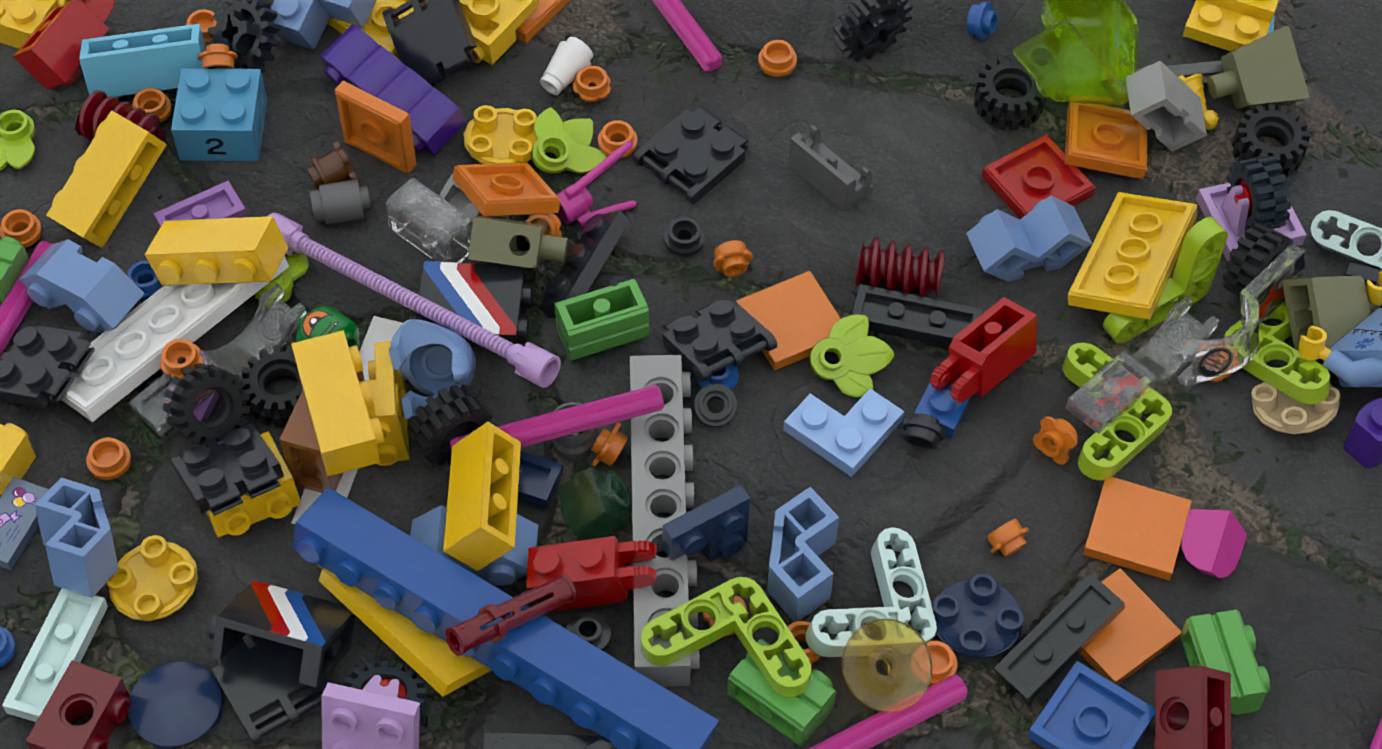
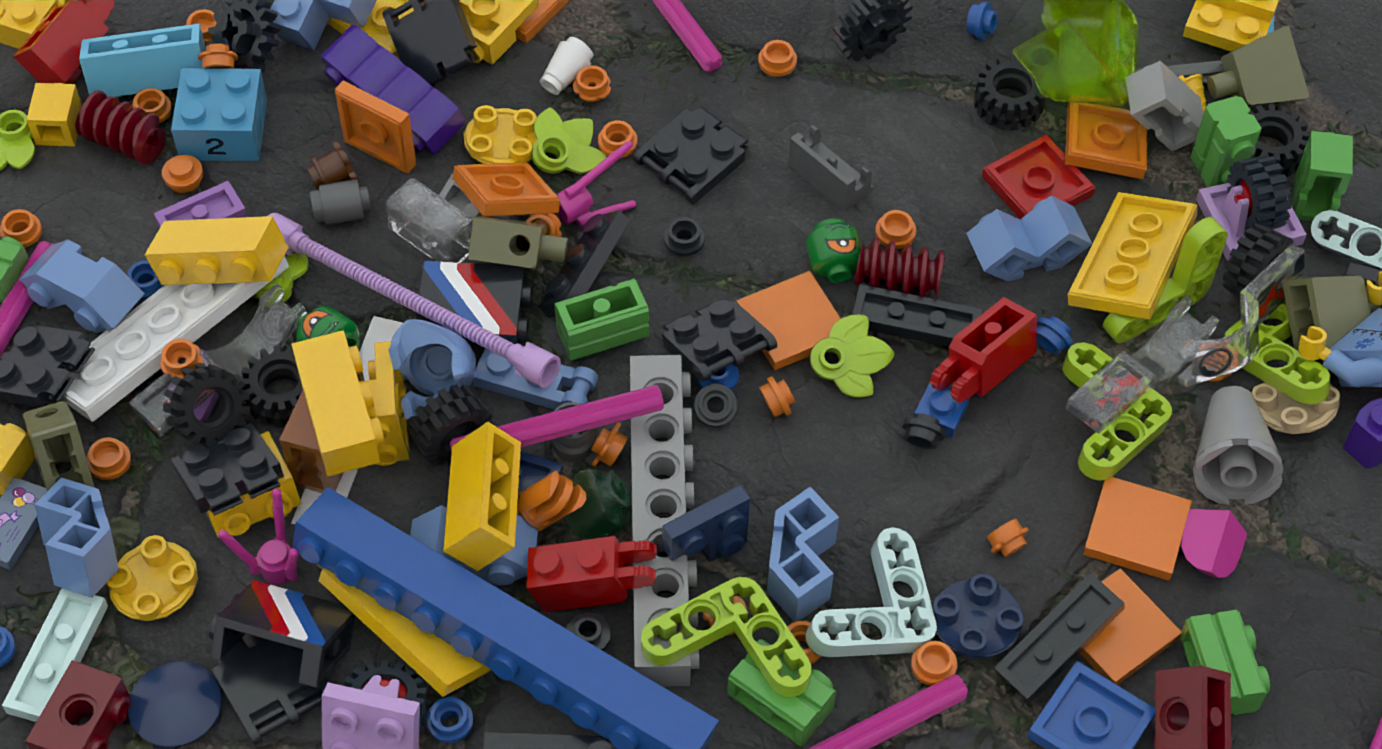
(54, 114): none -> yellow brick
(57, 440): none -> olive torso
(106, 179): yellow brick -> none
(182, 173): none -> orange plate
(275, 558): none -> dark pink plant
(444, 709): none -> blue plate
(469, 635): dark red pin -> none
(498, 376): none -> medium blue plate
(549, 500): none -> orange arm
(732, 258): orange plate -> none
(777, 396): none -> orange plate
(833, 250): none -> green head
(844, 439): light blue plate -> none
(896, 226): none -> orange plate
(906, 658): clear yellow dish -> none
(1053, 335): none -> blue plate
(1056, 439): orange plate -> none
(1223, 138): none -> bright green brick
(1236, 450): none -> light grey cone
(1322, 174): none -> bright green brick

